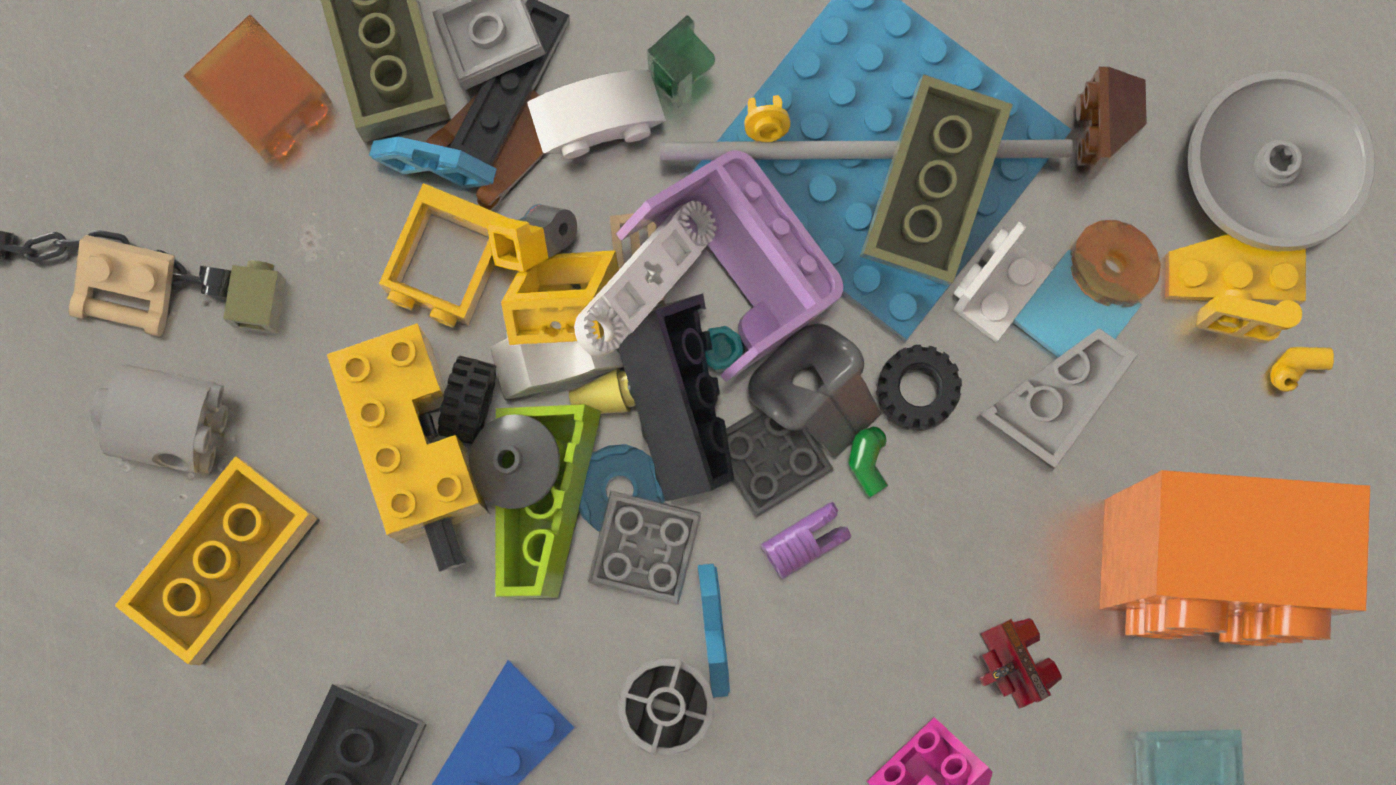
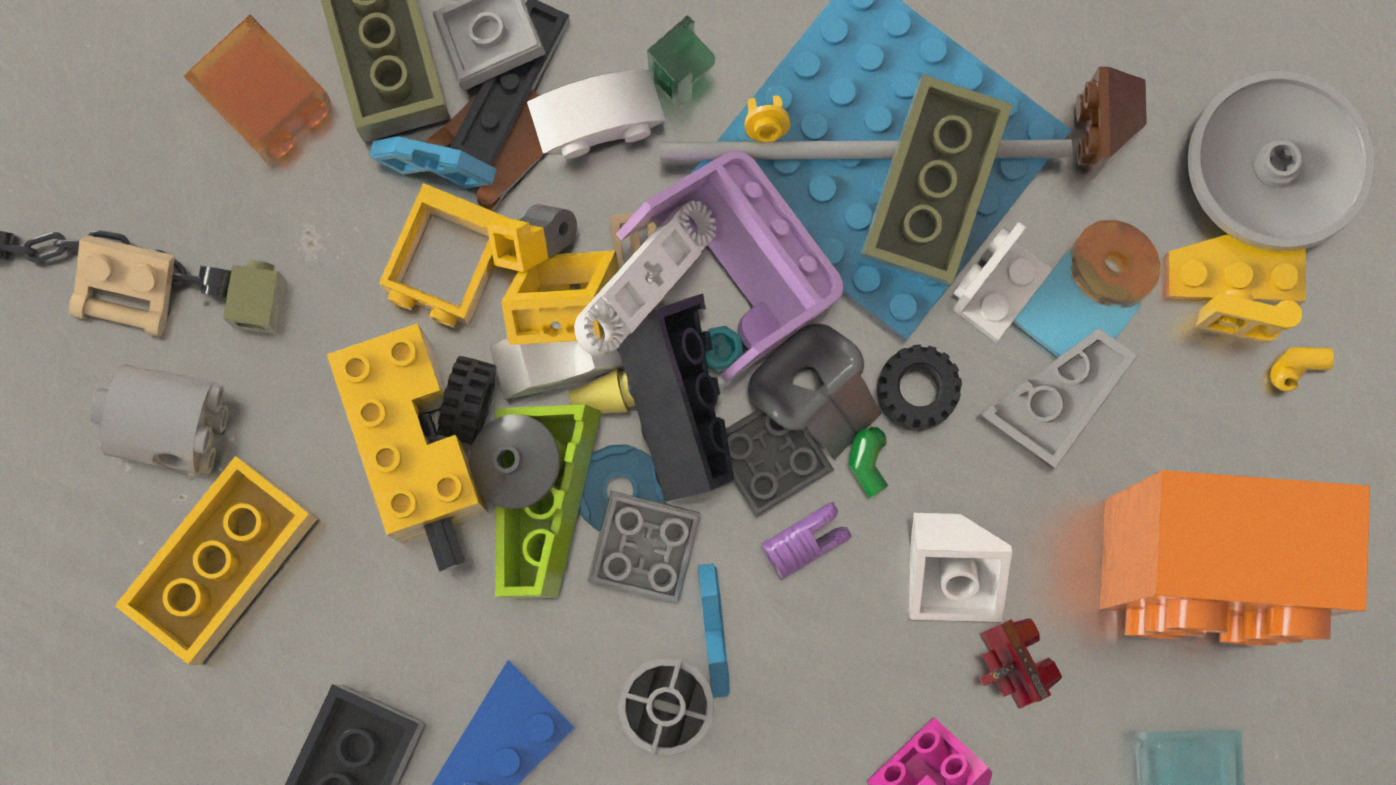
(956, 570): none -> white slope

